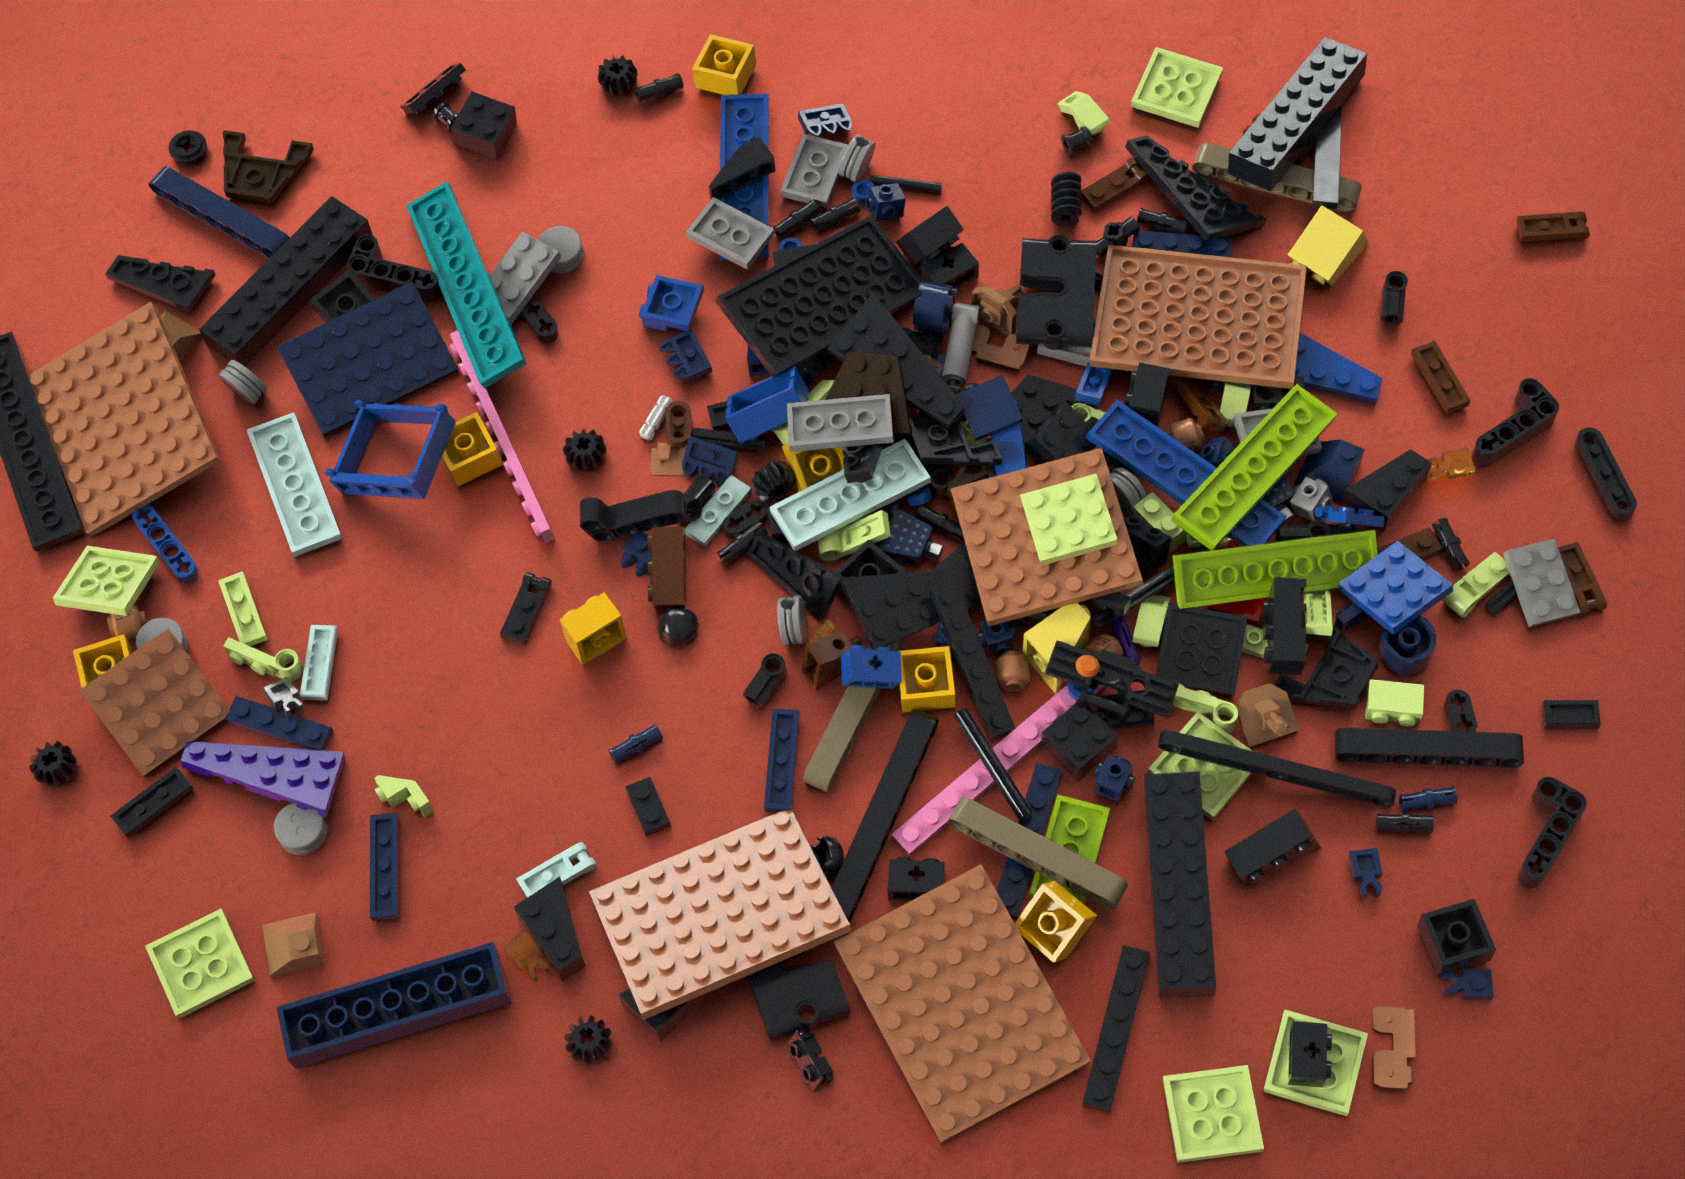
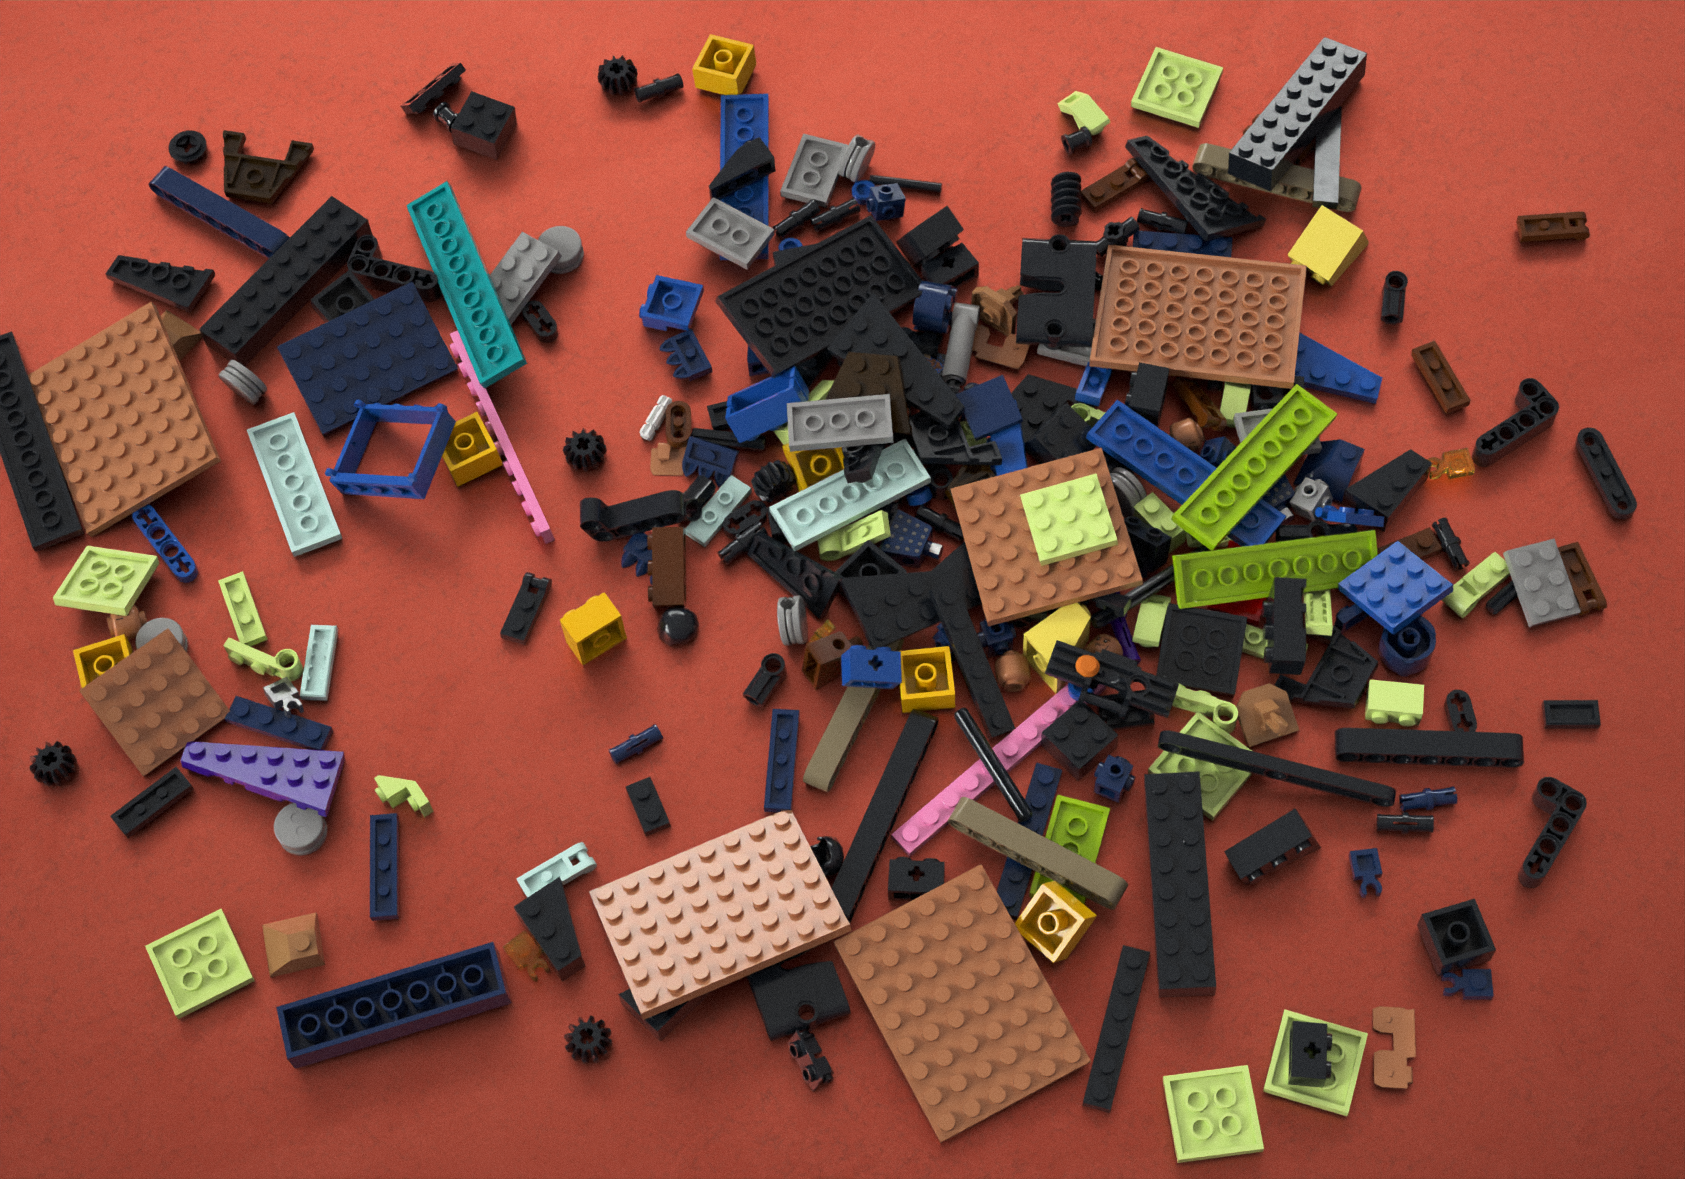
(825, 119): plate -> none

